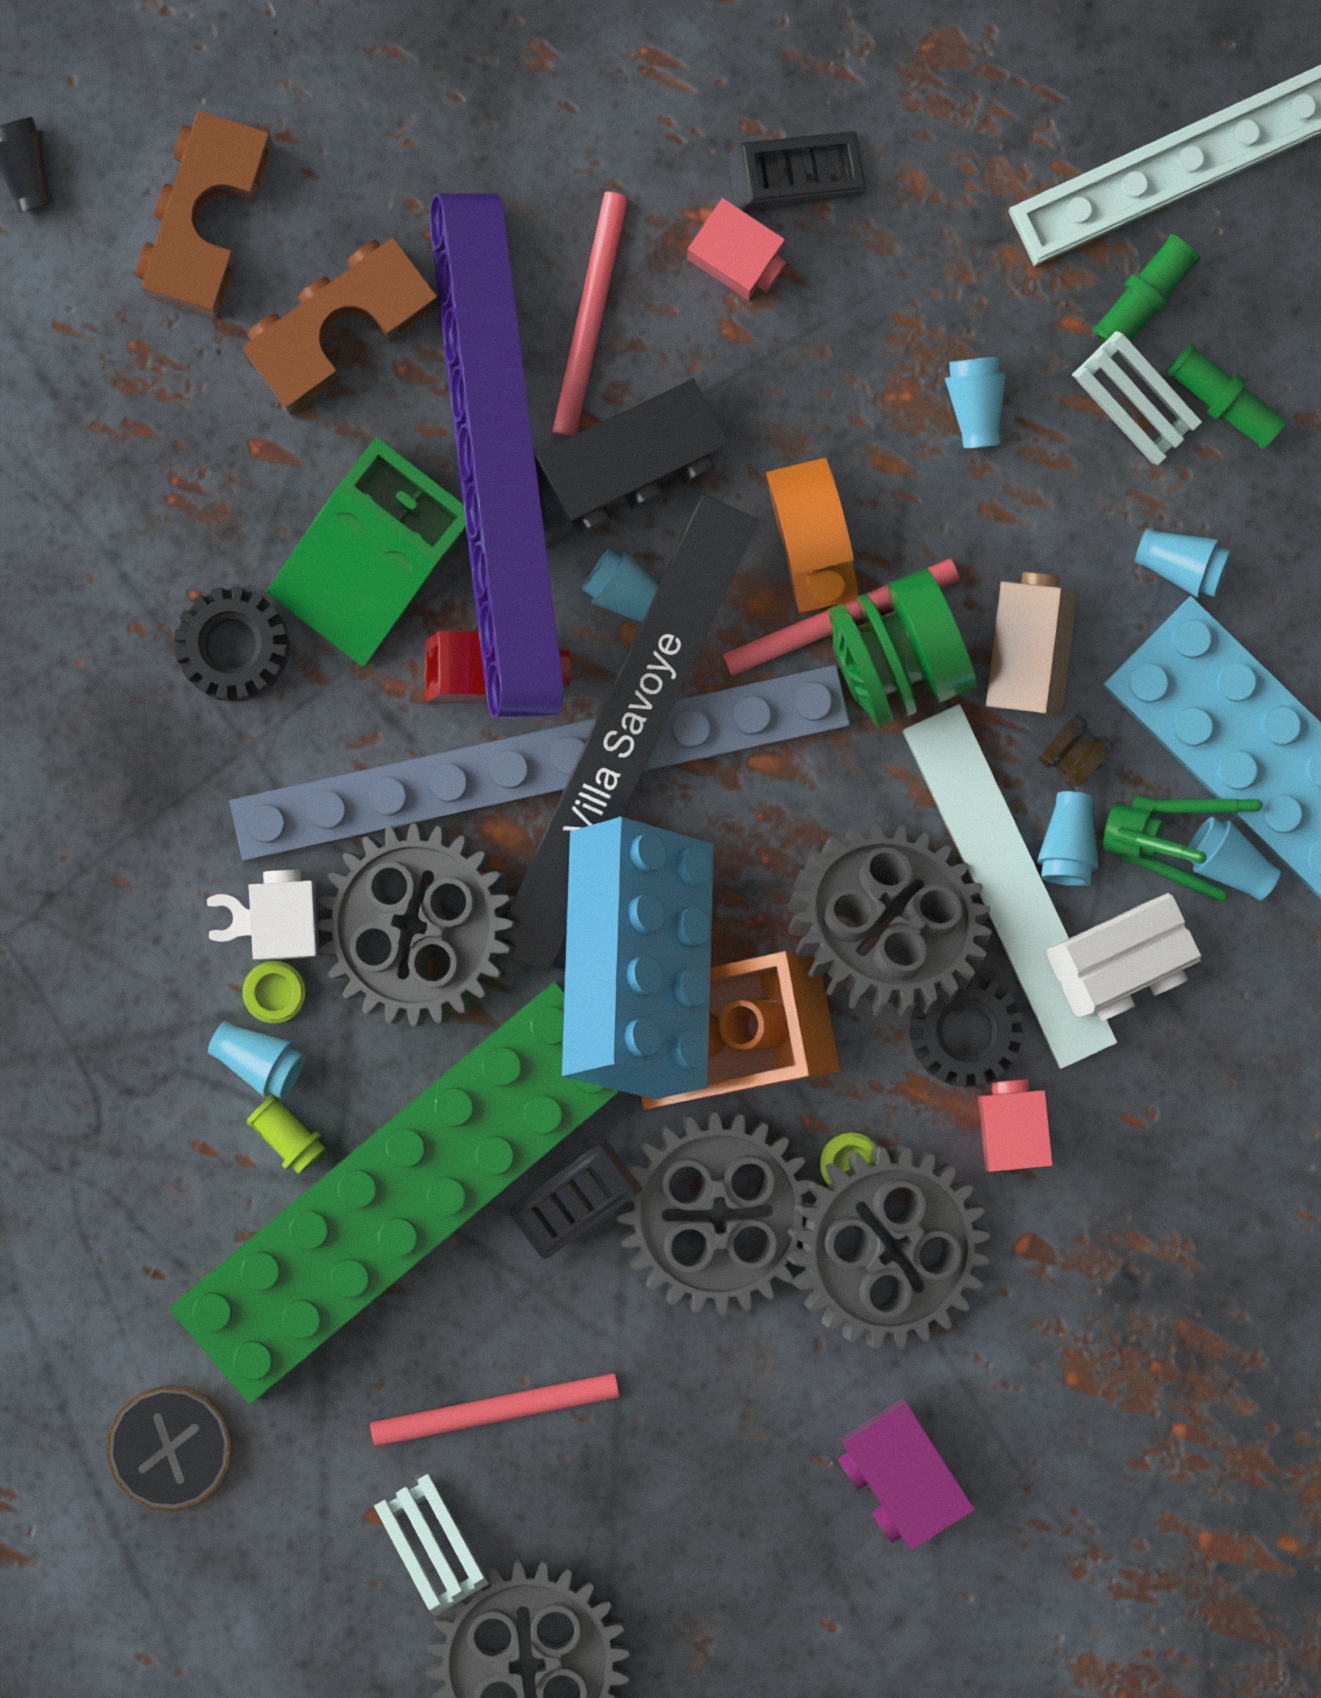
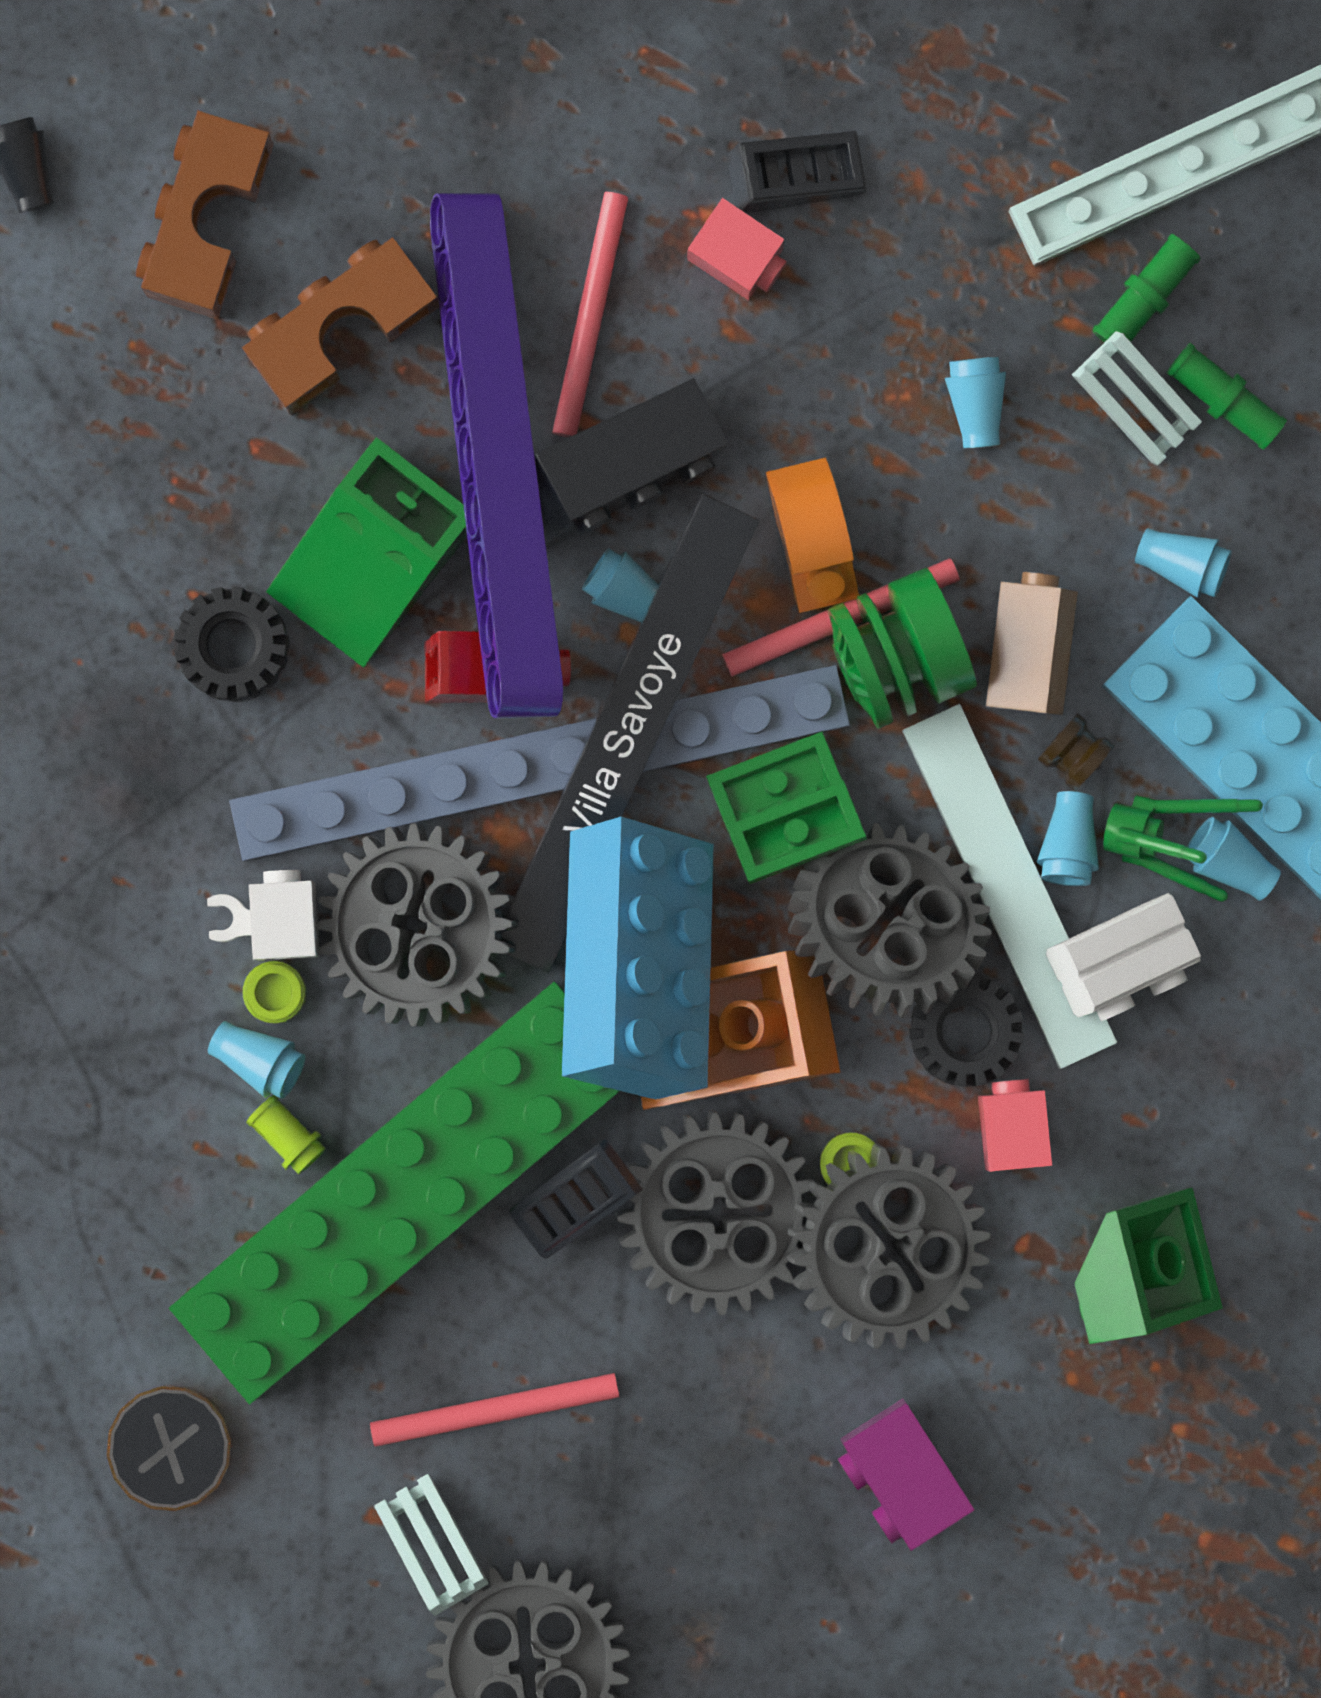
(786, 808): none -> green slope
(1147, 1270): none -> green slope

